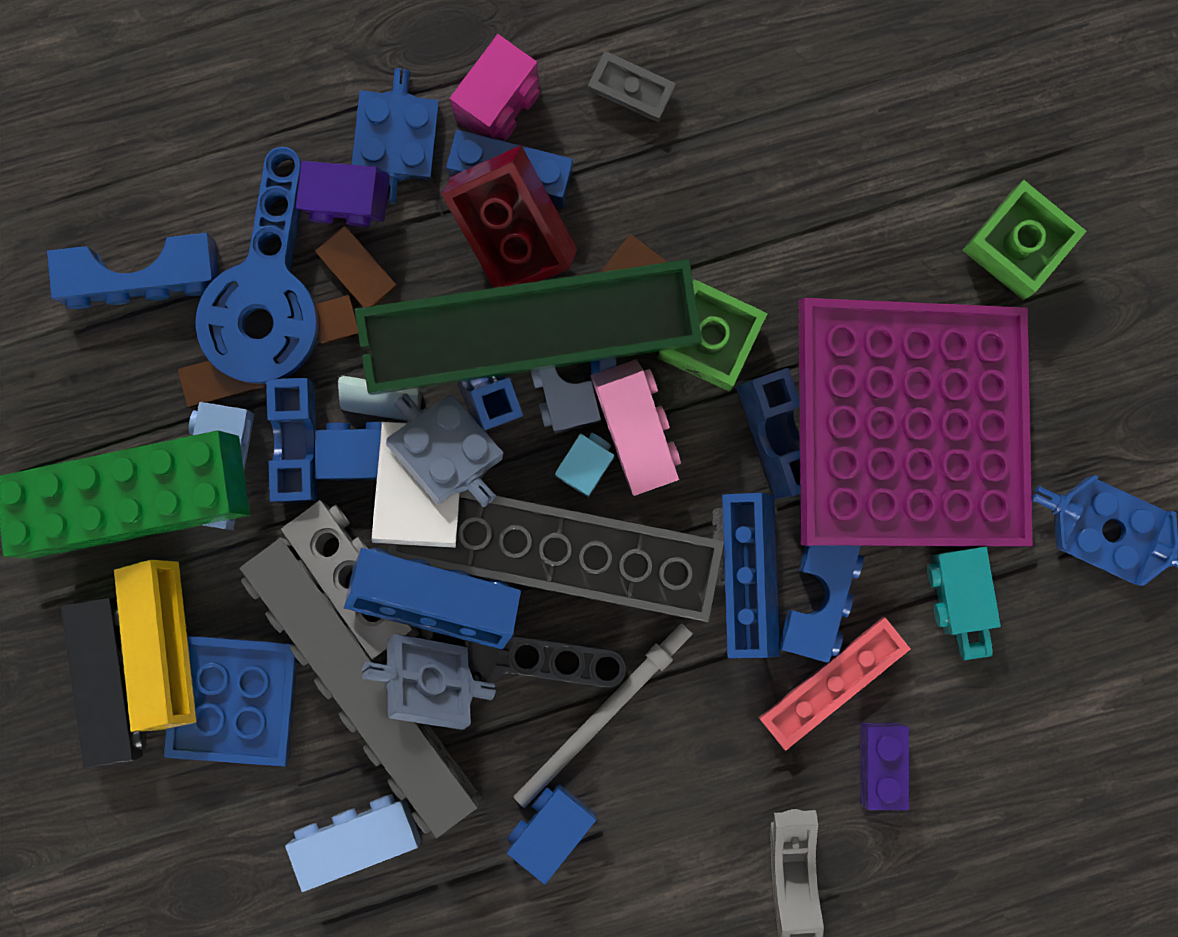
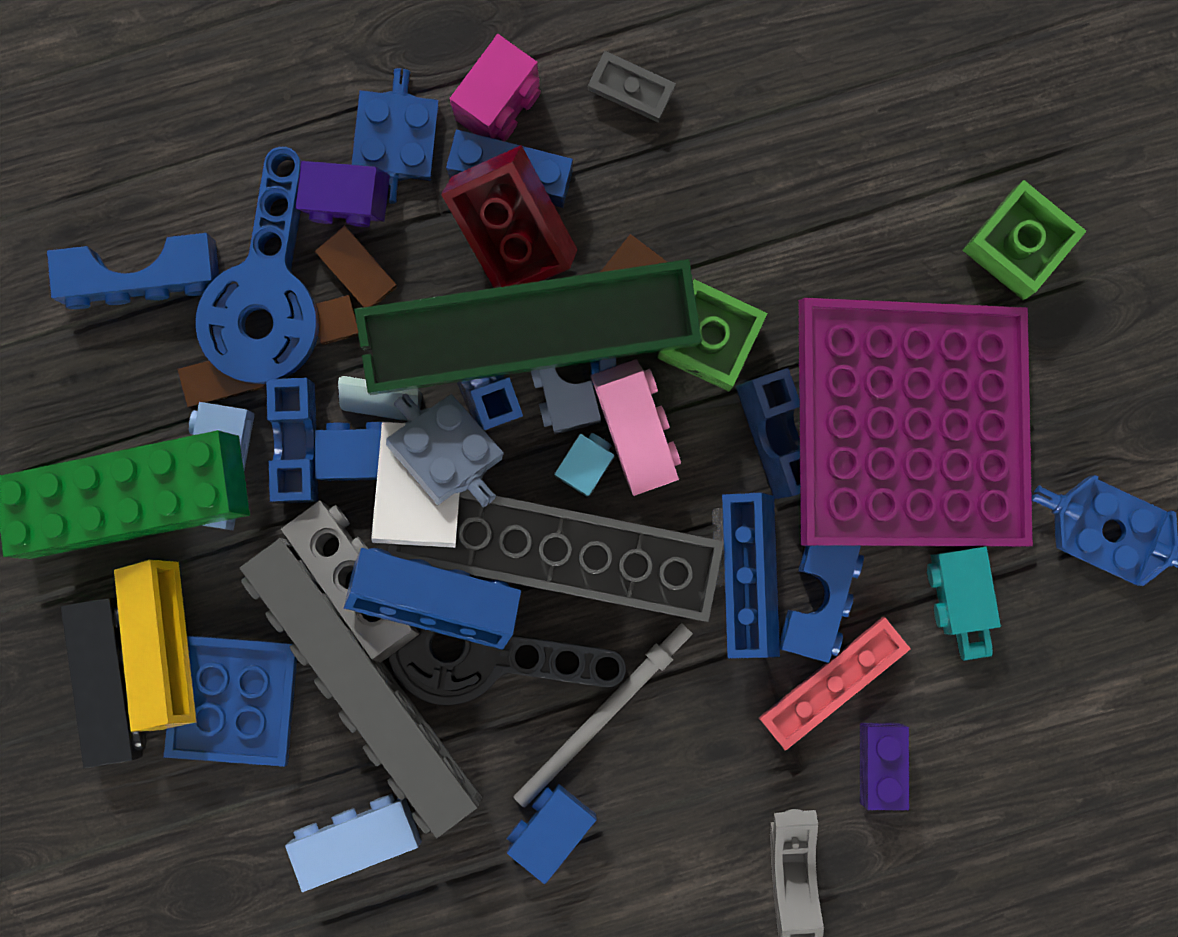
(428, 682): sand blue plate -> none

